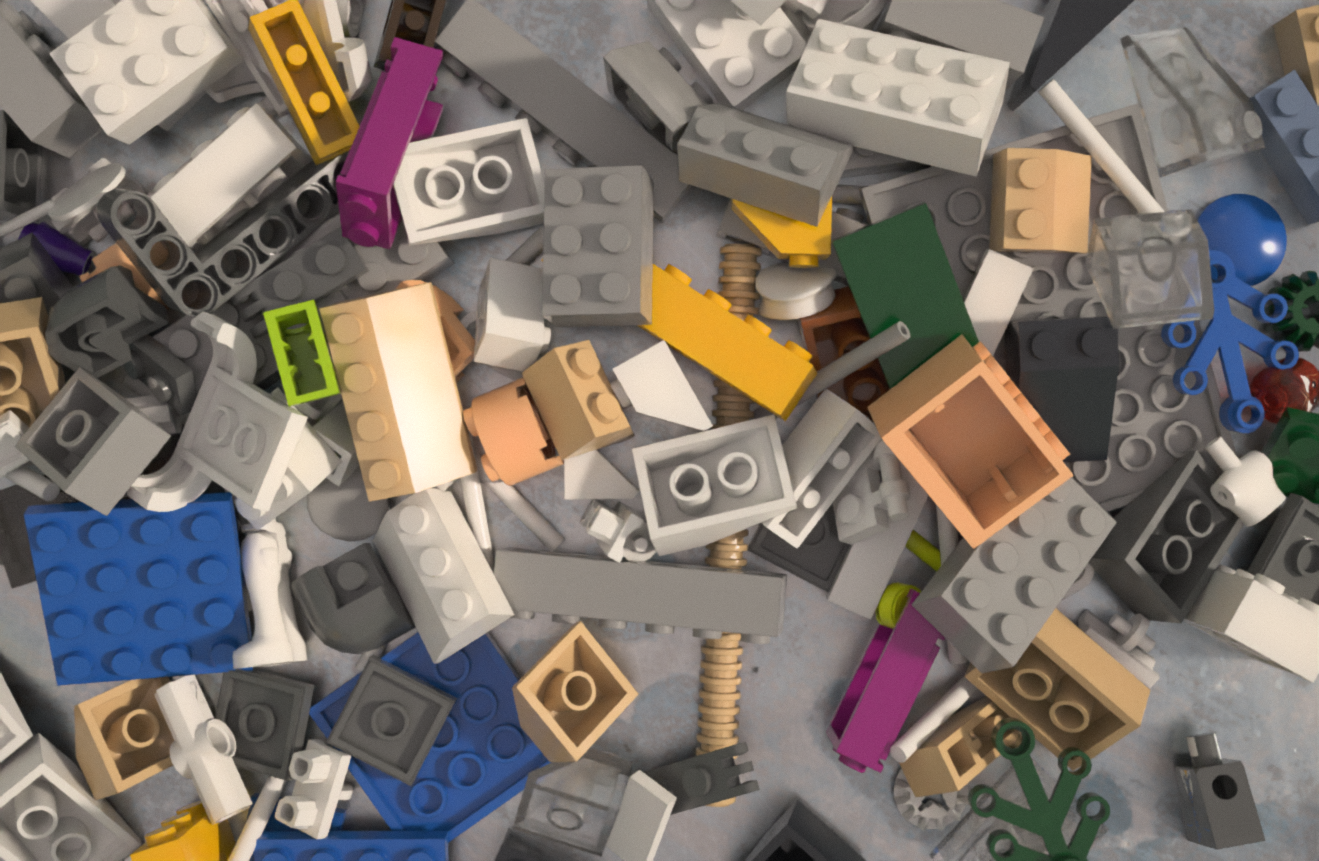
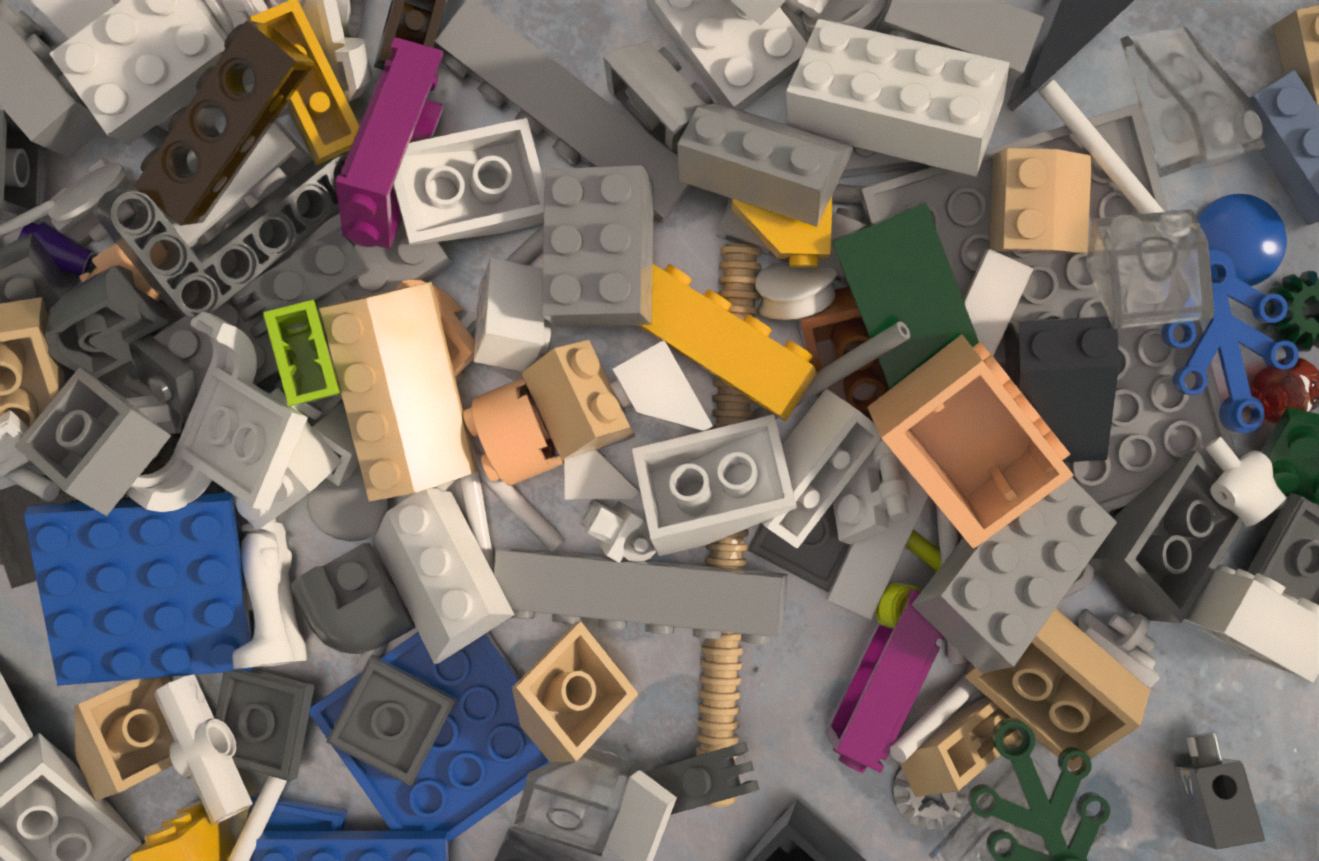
(220, 156): none -> dark brown brick
(317, 789): white hips -> none

